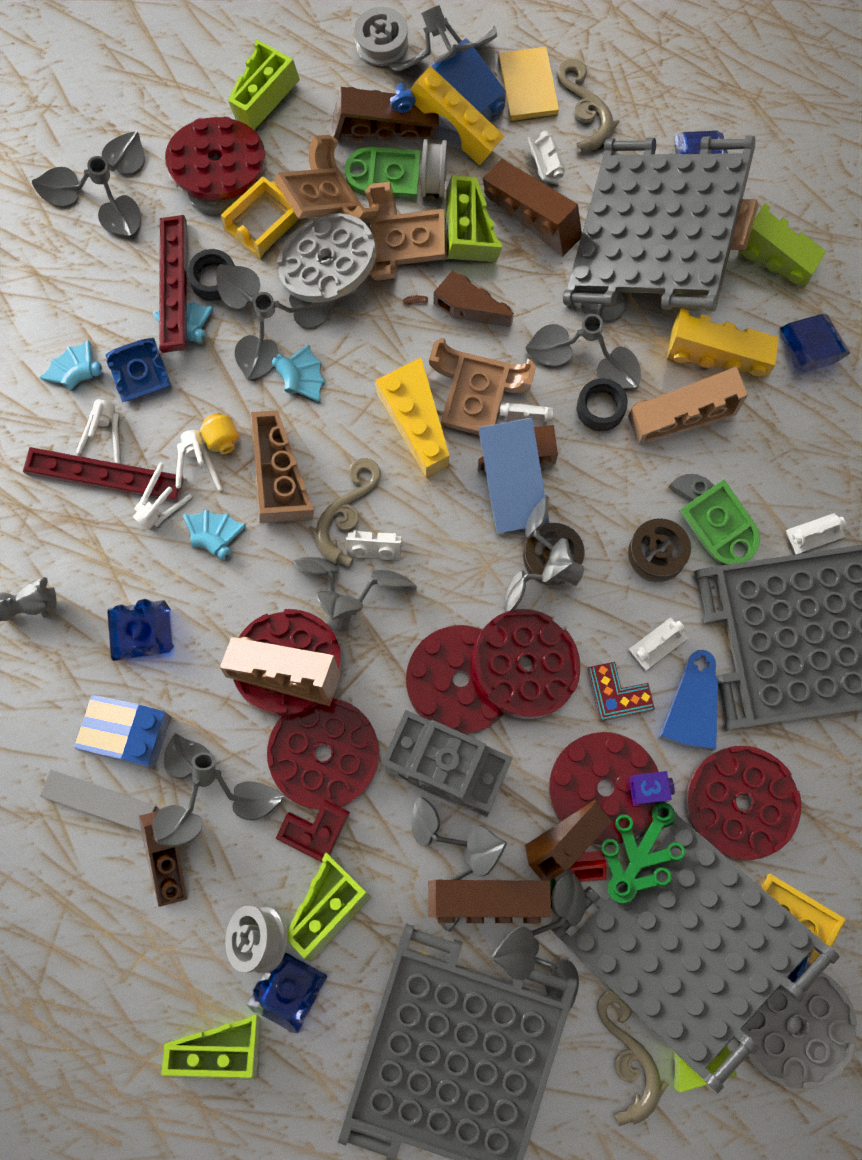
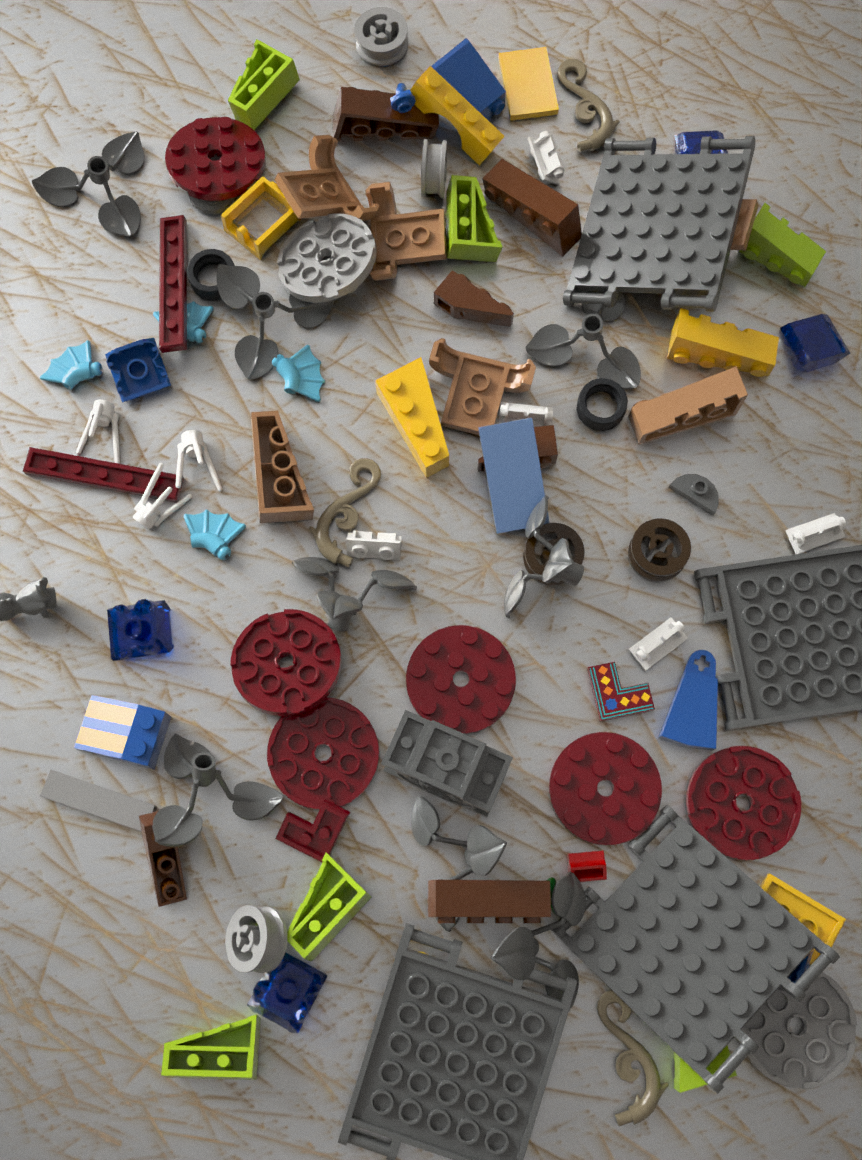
(219, 433): yellow head -> none
(282, 669): wedge -> none
(382, 165): bright green tile -> none
(416, 298): nougat leg -> none
(437, 25): dark grey plant -> none
(510, 686): dark red plate -> none
(566, 842): reddish brown slope -> none
(640, 856): green plant -> none
(651, 788): dark purple brick -> none
(722, 522): bright green tile -> none

